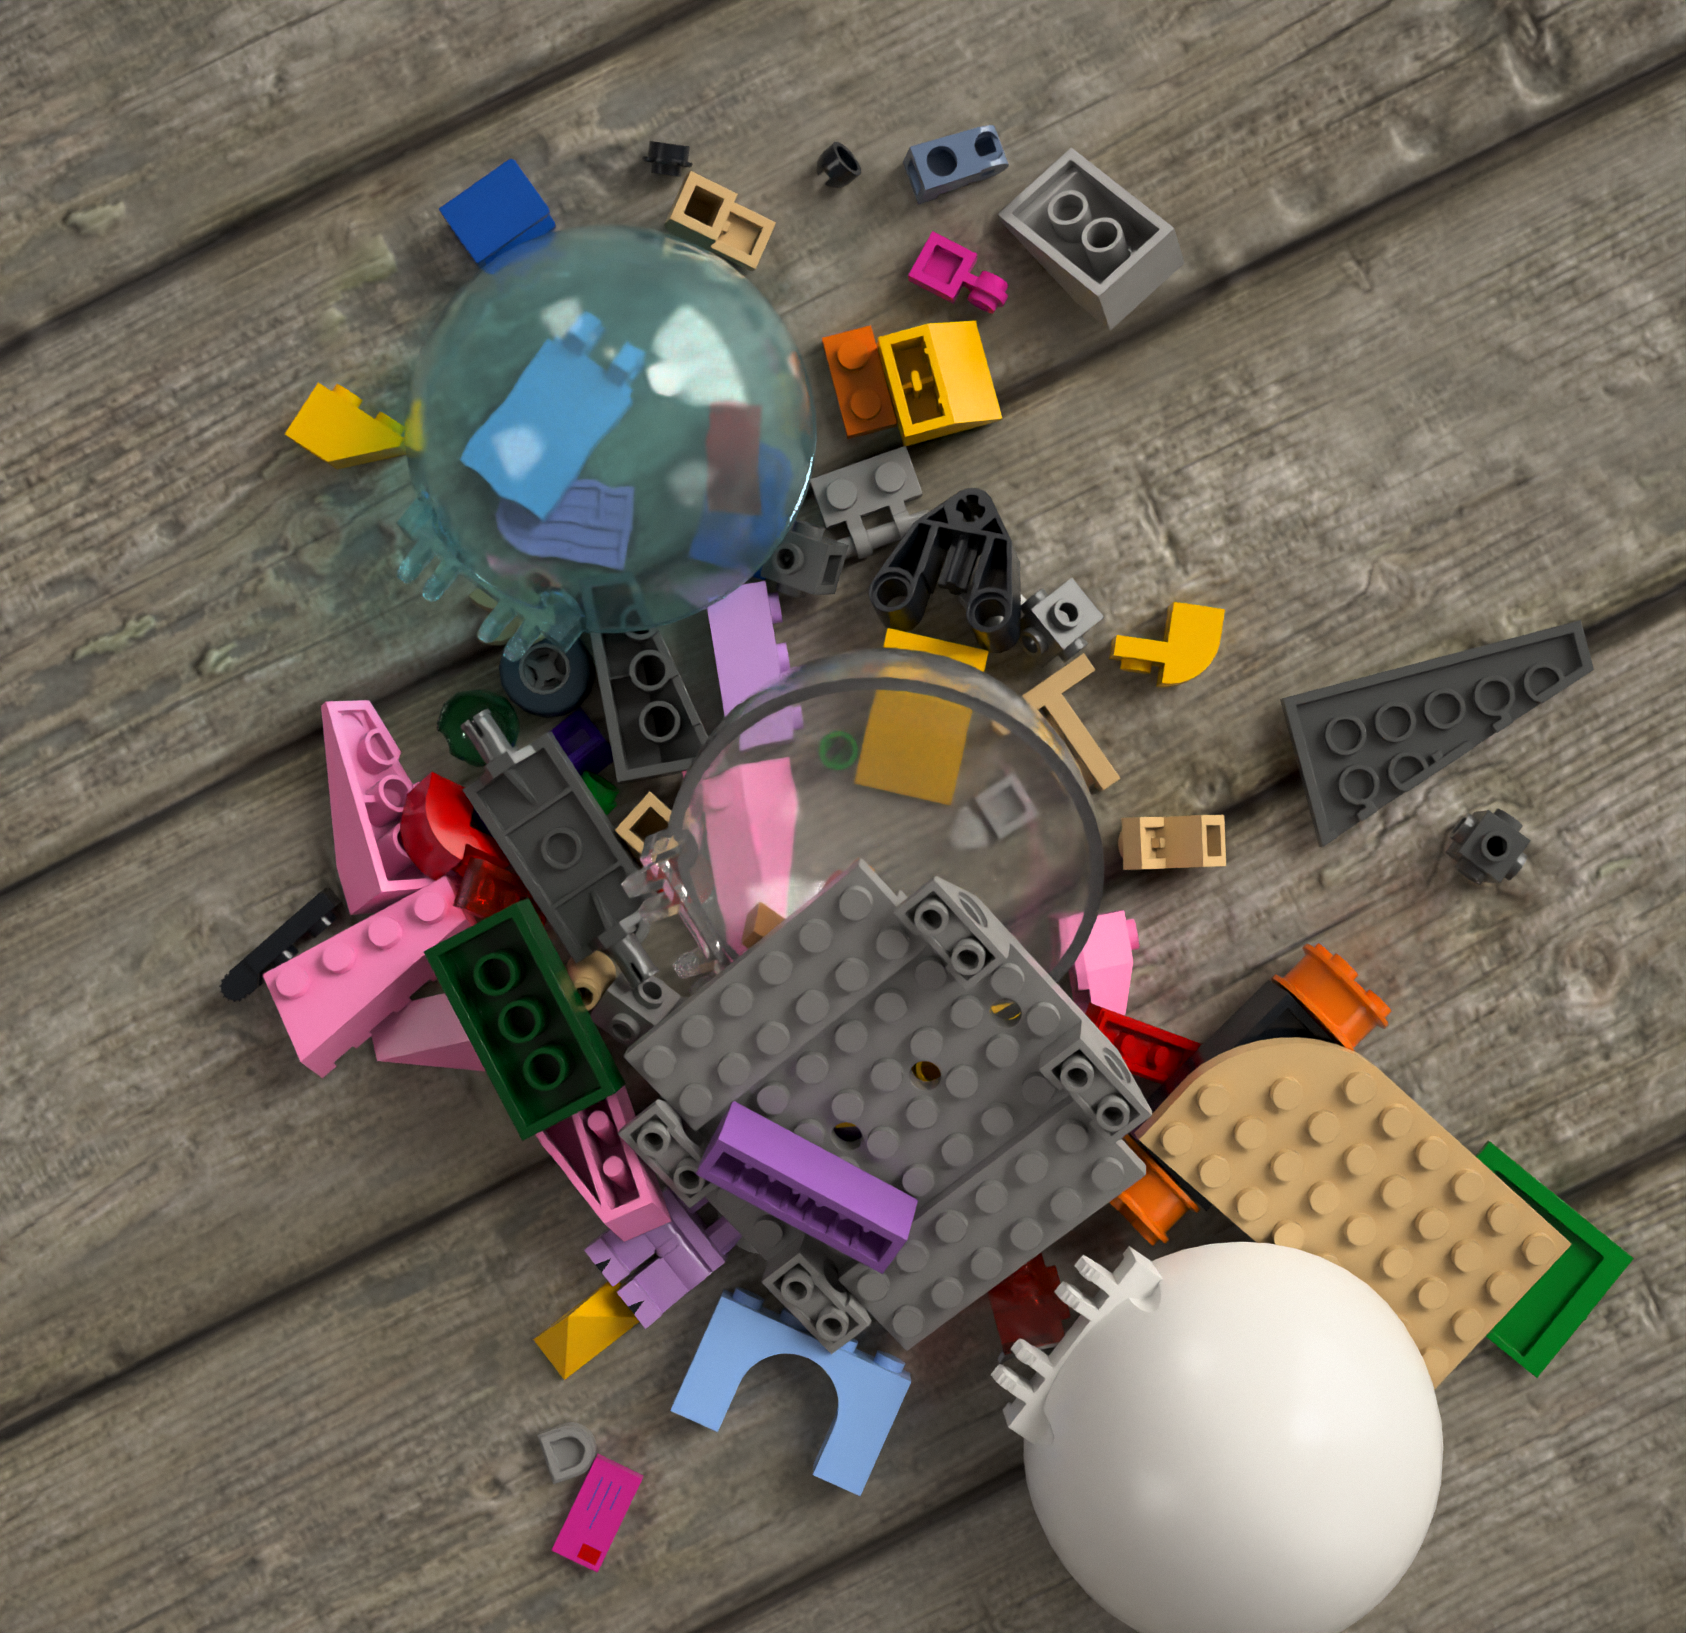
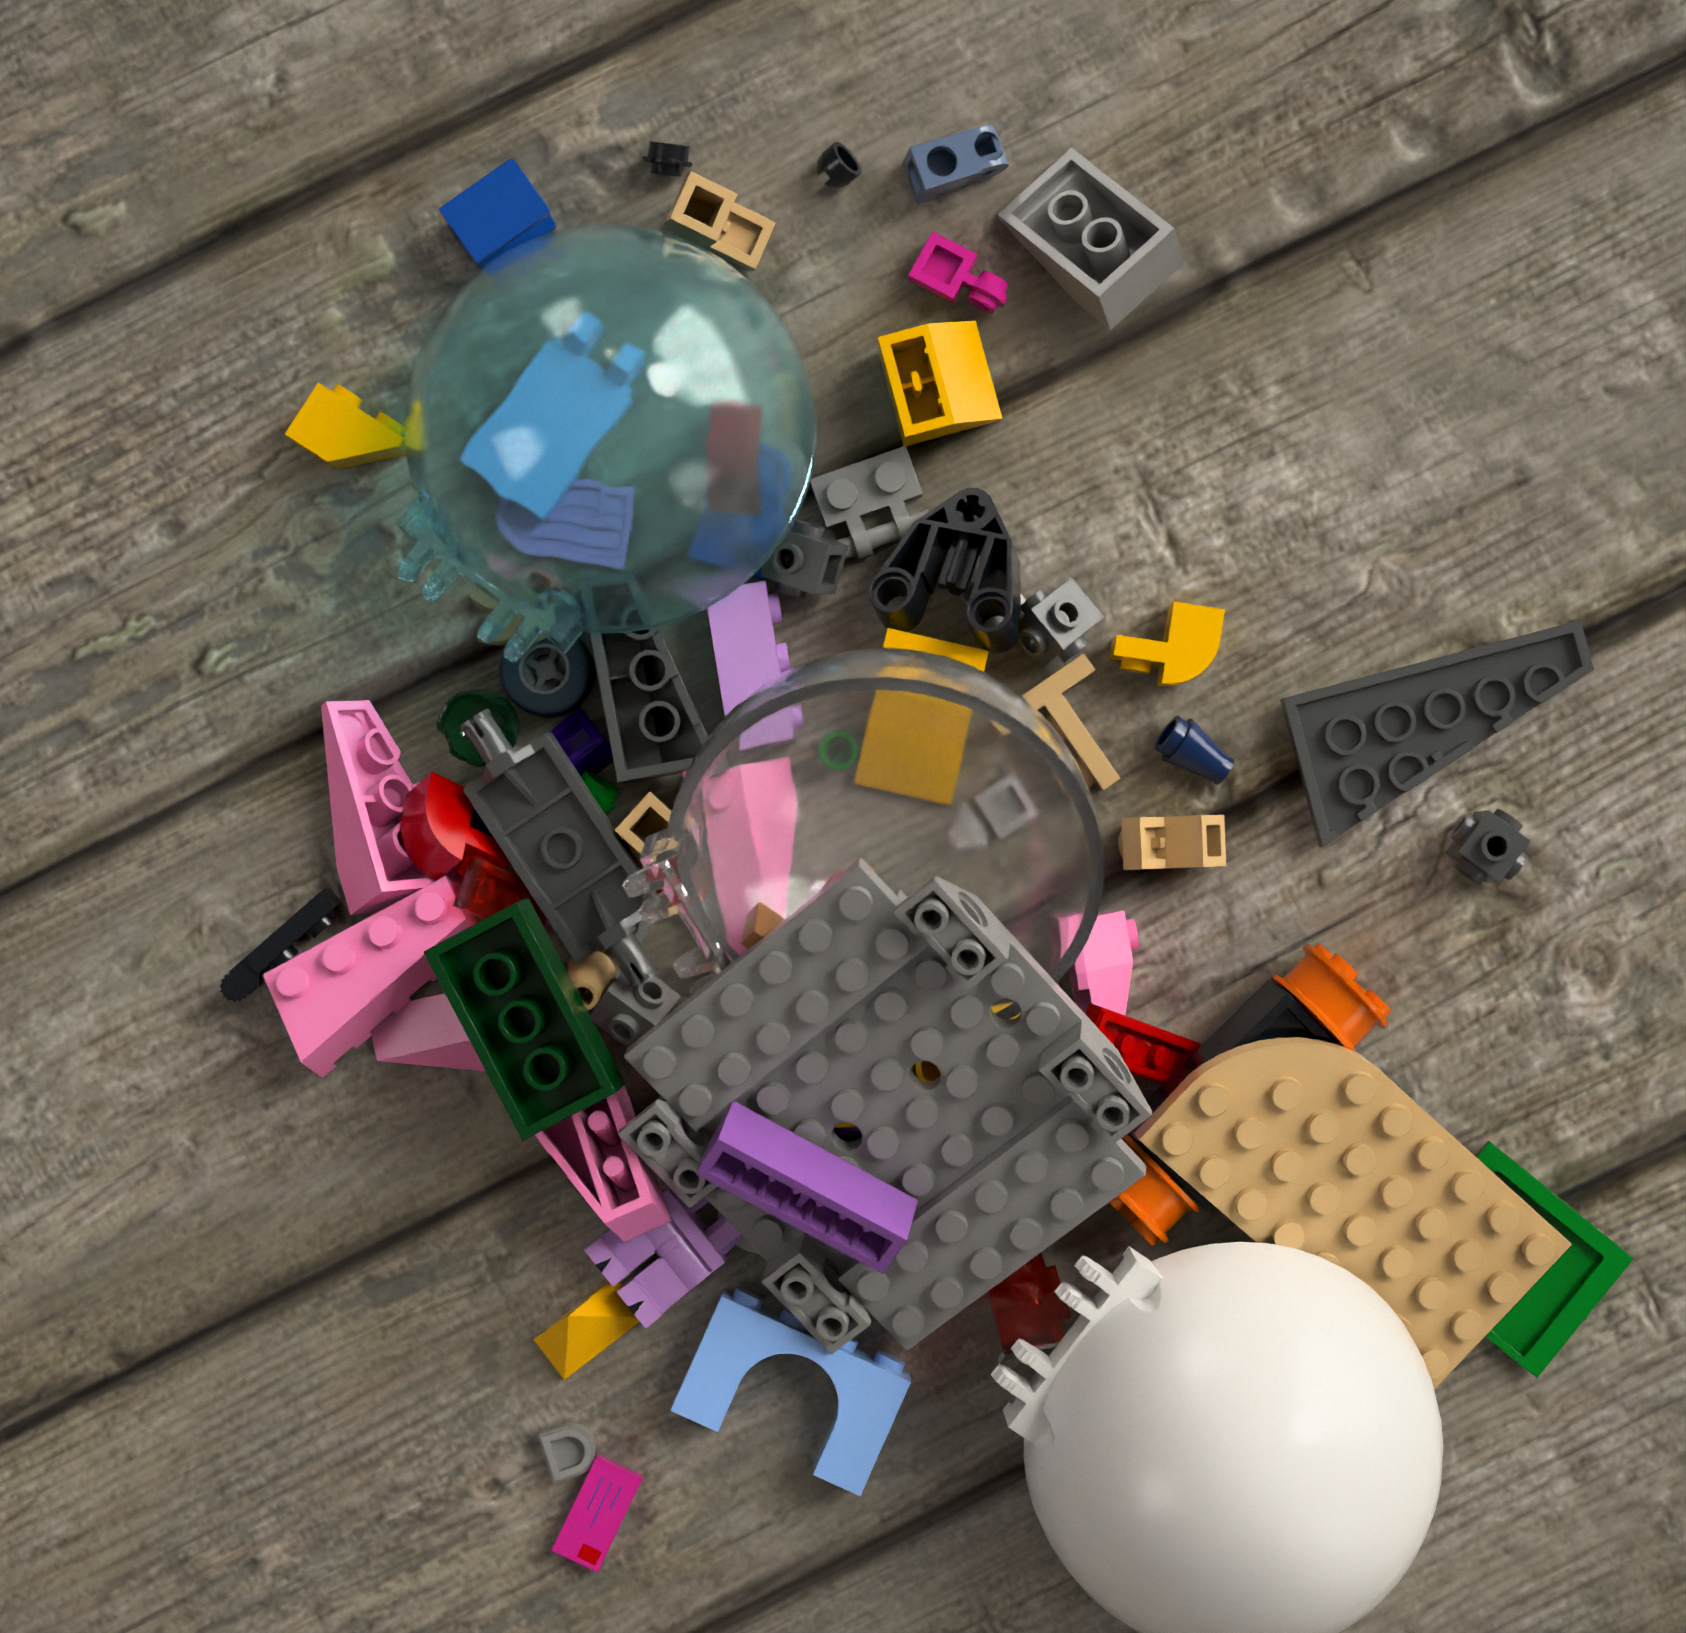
(859, 382): orange plate -> none
(1191, 749): none -> dark blue cone

